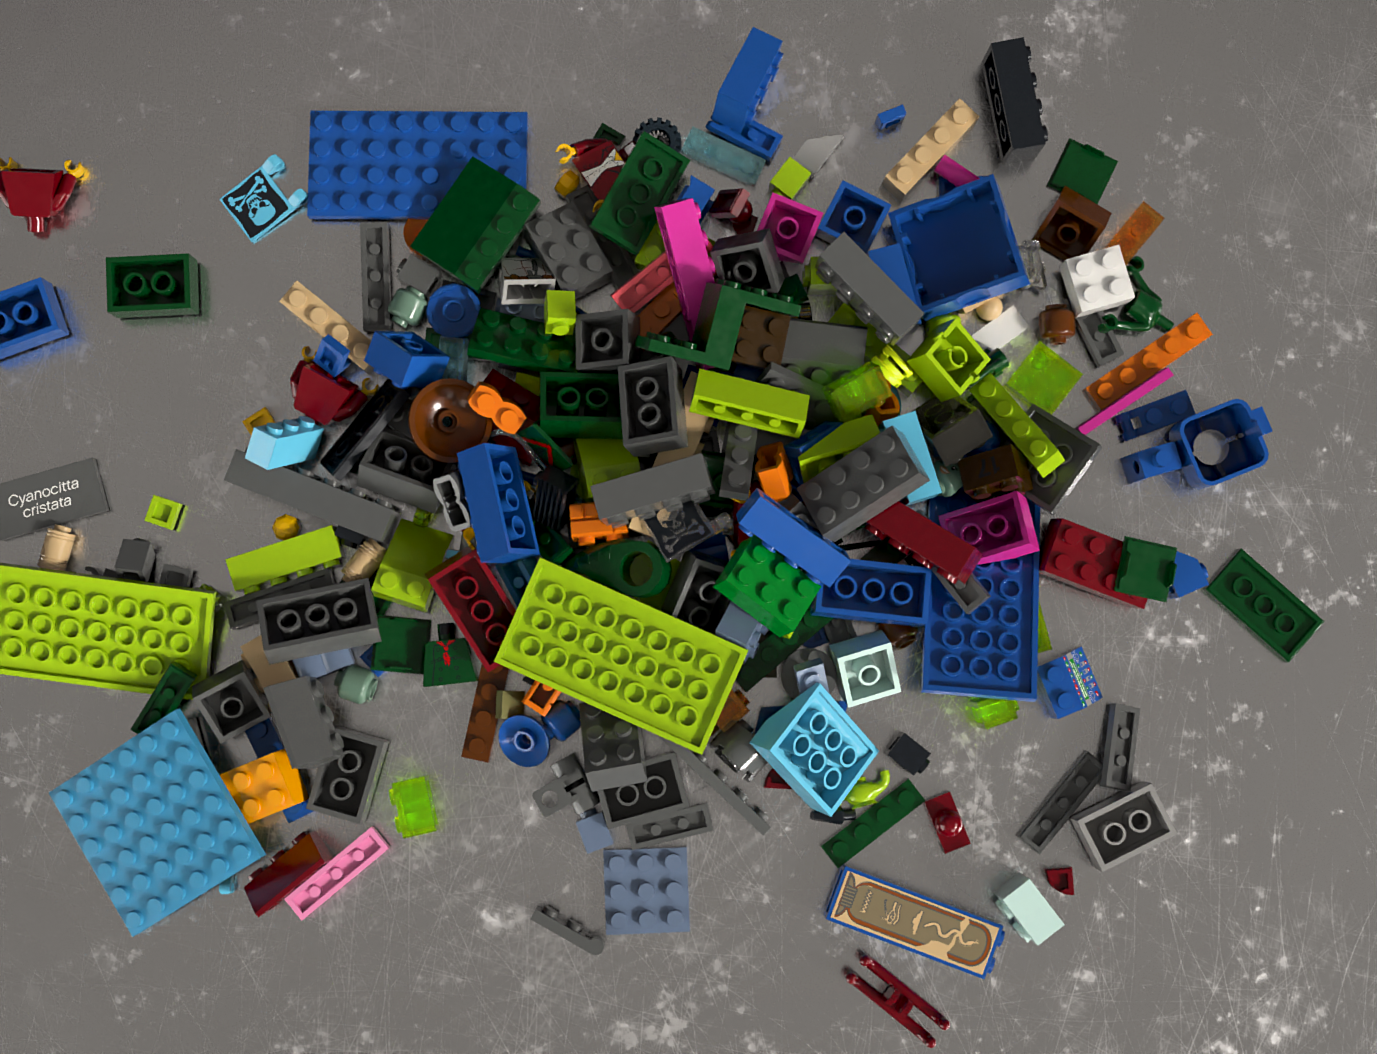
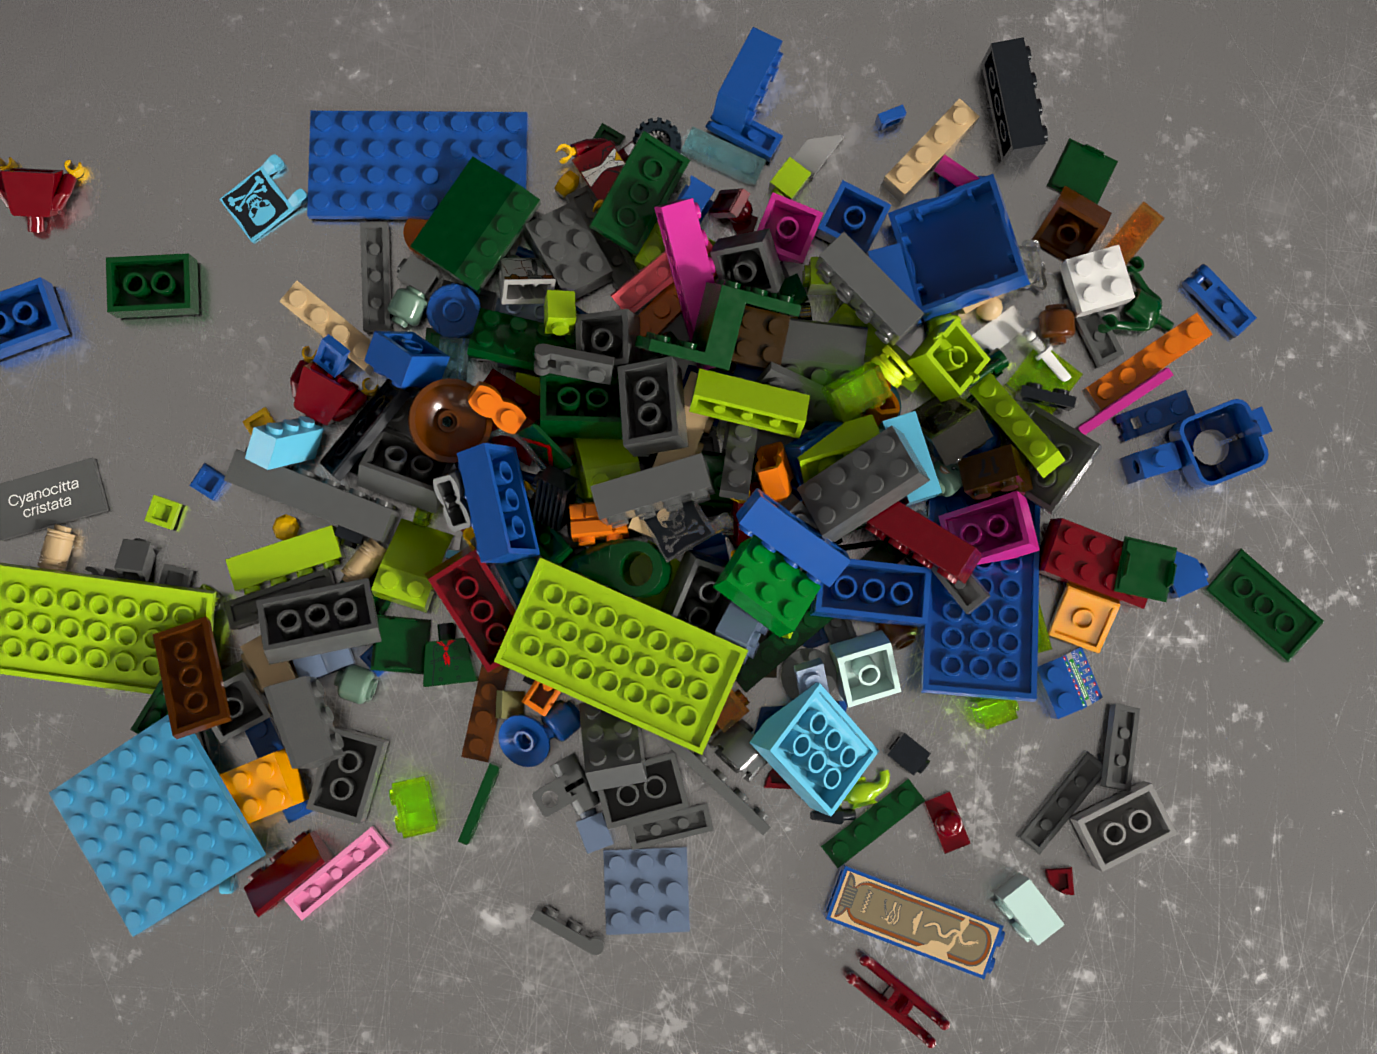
(191, 677): none -> reddish brown plate
(209, 481): none -> blue tile
(480, 803): none -> dark green tile
(573, 363): none -> dark grey plate
(1047, 356): none -> white piece
(1056, 399): none -> black plate
(1083, 618): none -> light orange tile
(1219, 300): none -> blue plate

